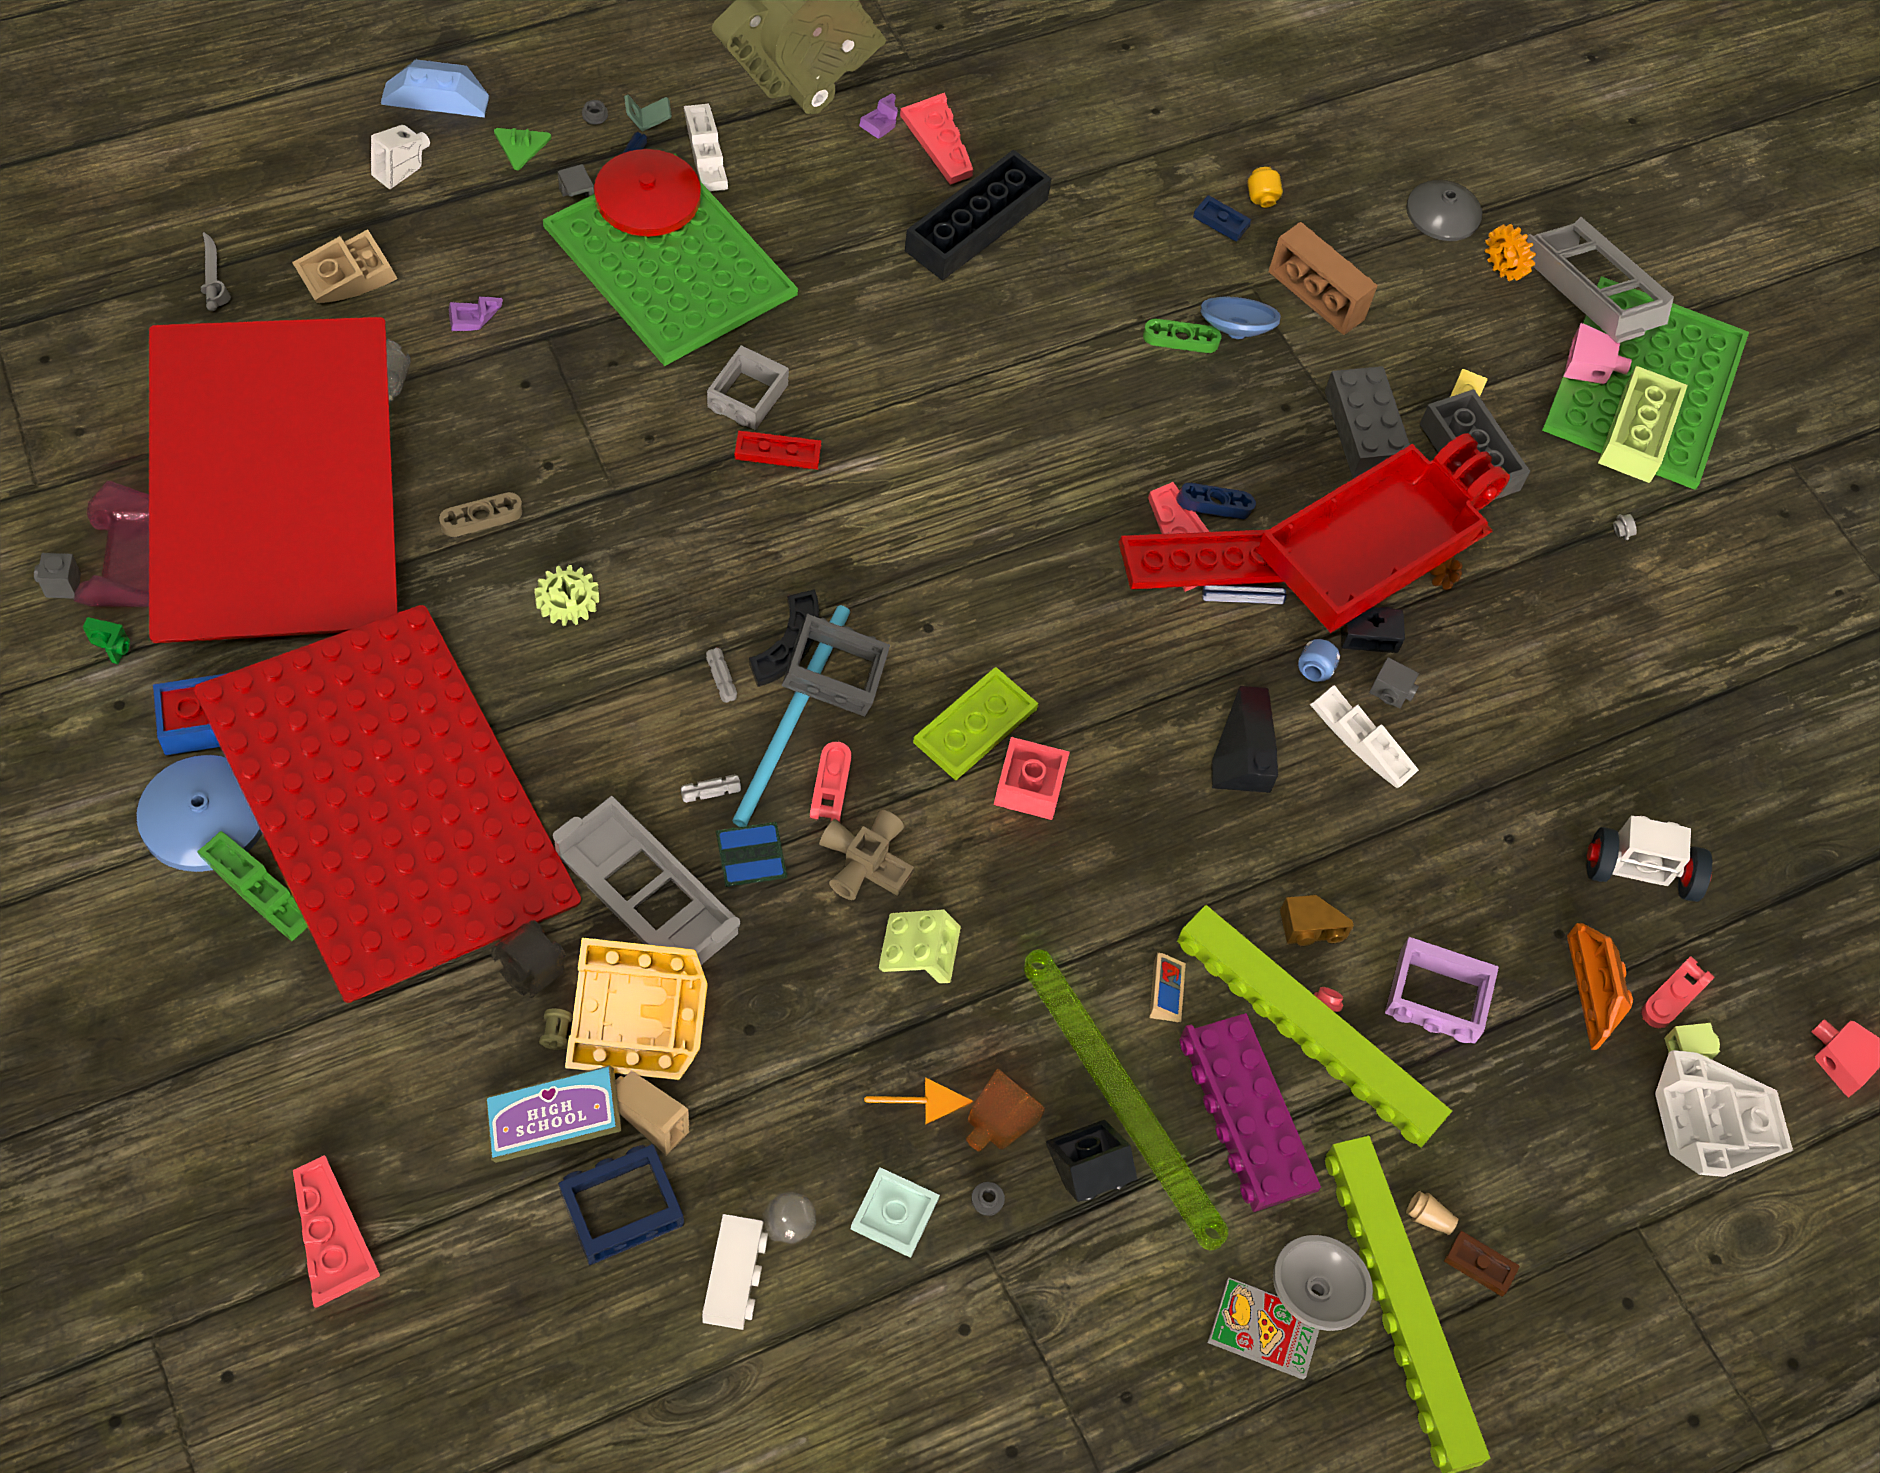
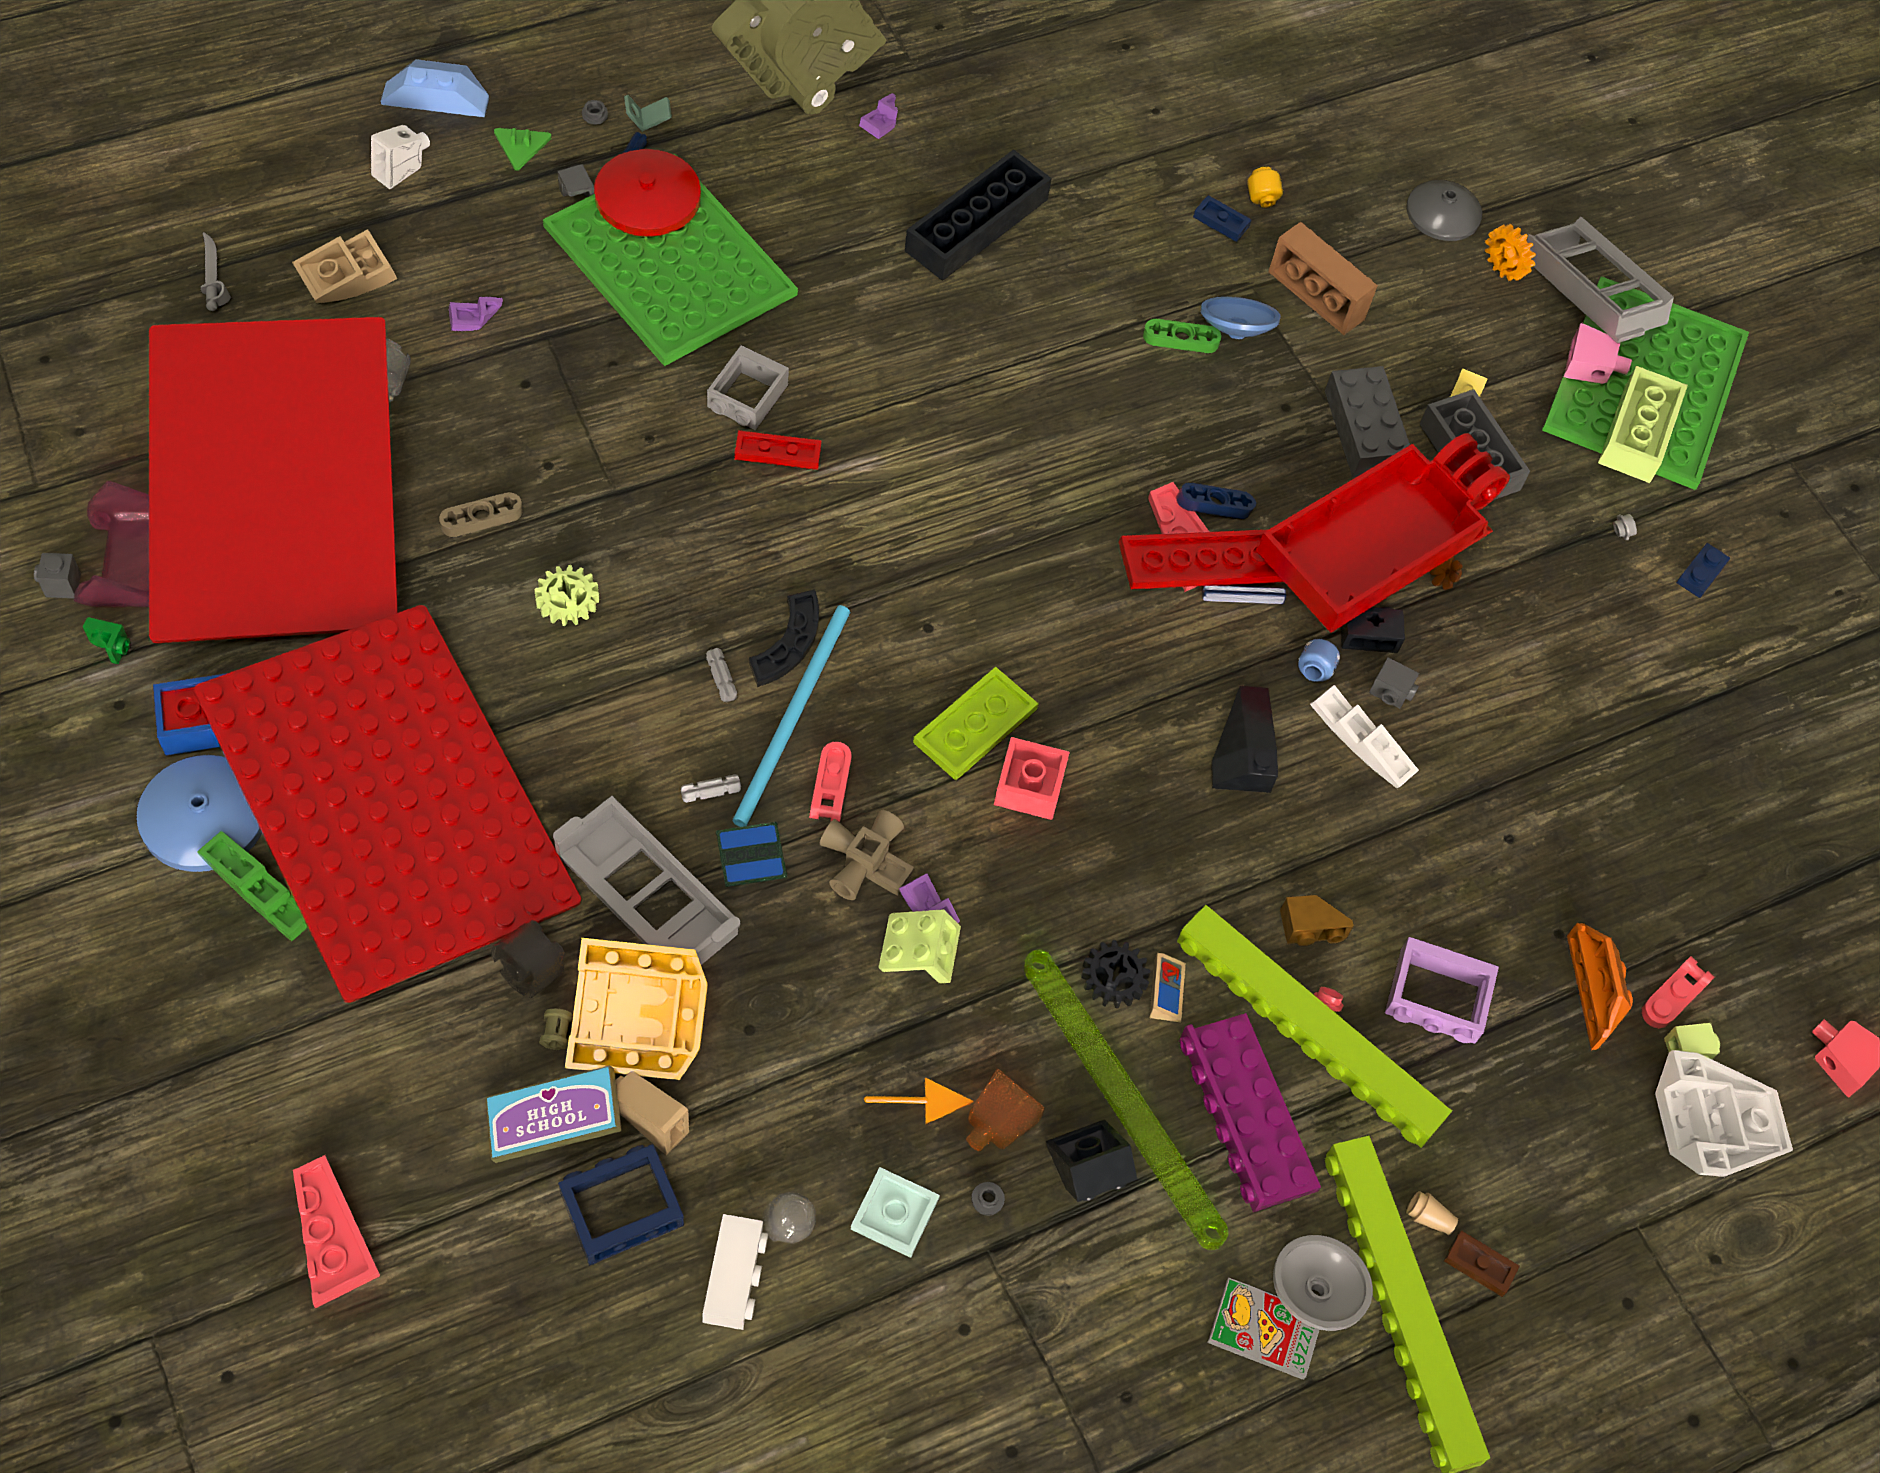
(705, 147): white slope -> none
(829, 689): dark grey window -> none
(923, 897): none -> medium lavender slope
(935, 130): coral wing -> none
(1101, 968): none -> black gear
(1651, 854): brick -> none
(1703, 570): none -> dark blue plate

